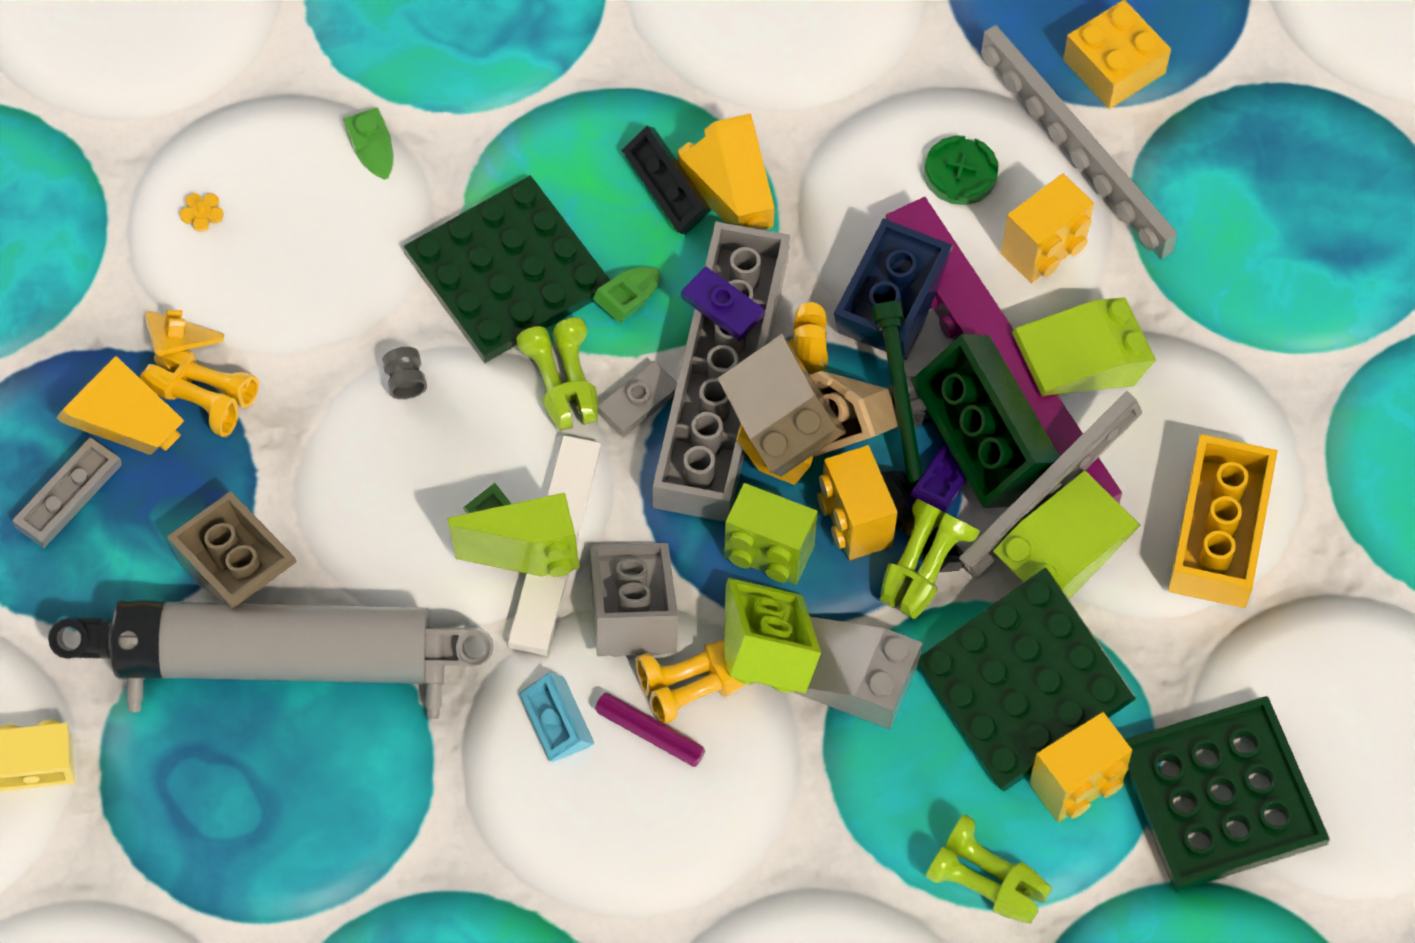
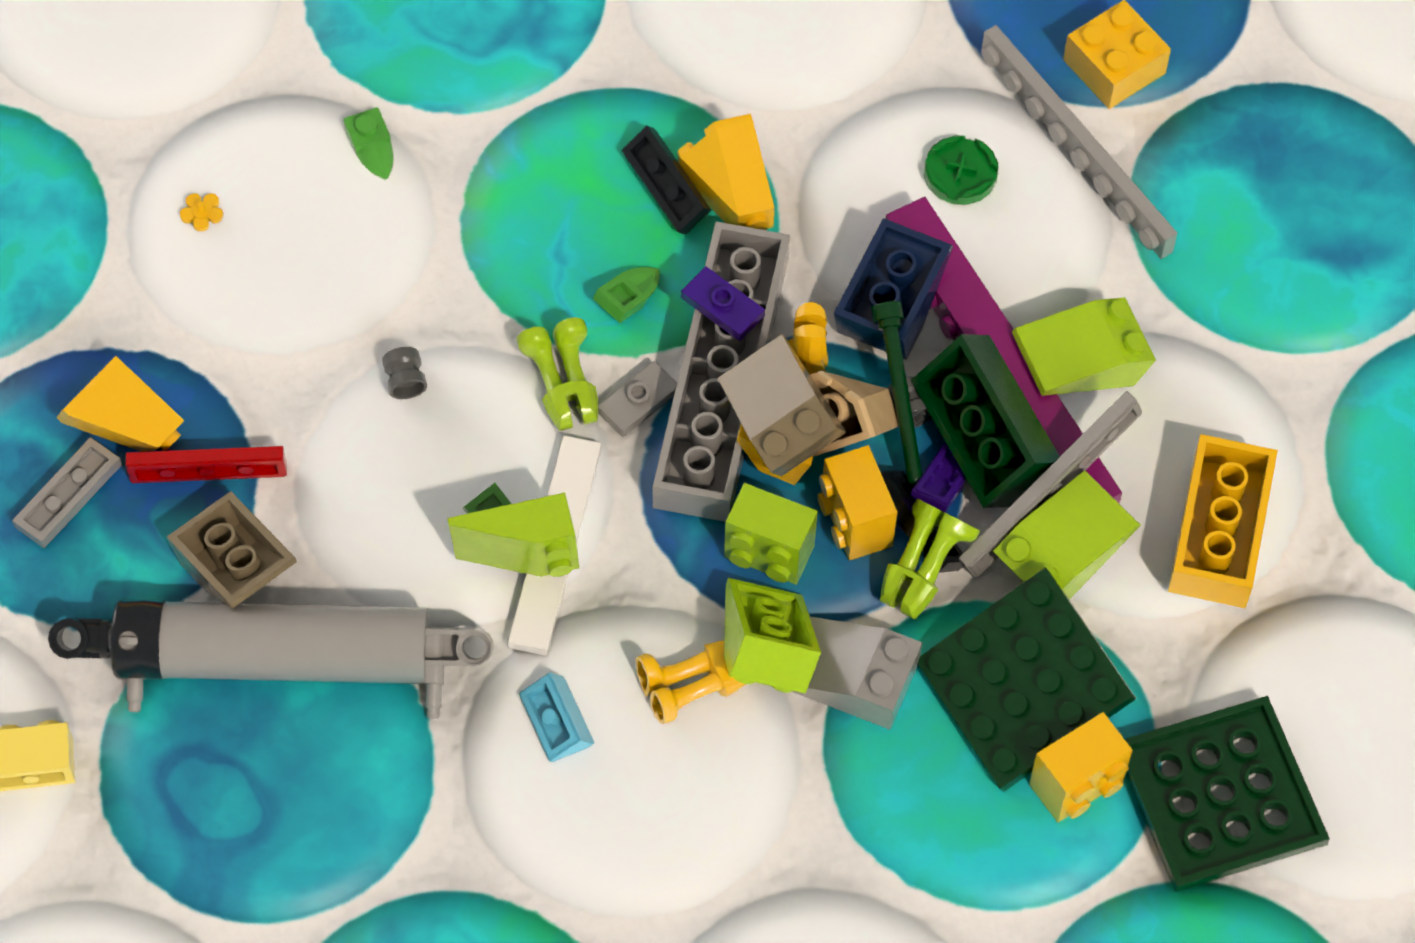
(173, 334): yellow piece -> none
(173, 380): yellow piece -> none
(206, 464): none -> red tile
(506, 268): dark green plate -> none
(633, 599): light grey slope -> none
(650, 729): magenta axle -> none
(1019, 885): lime piece -> none
(1047, 228): yellow piece -> none

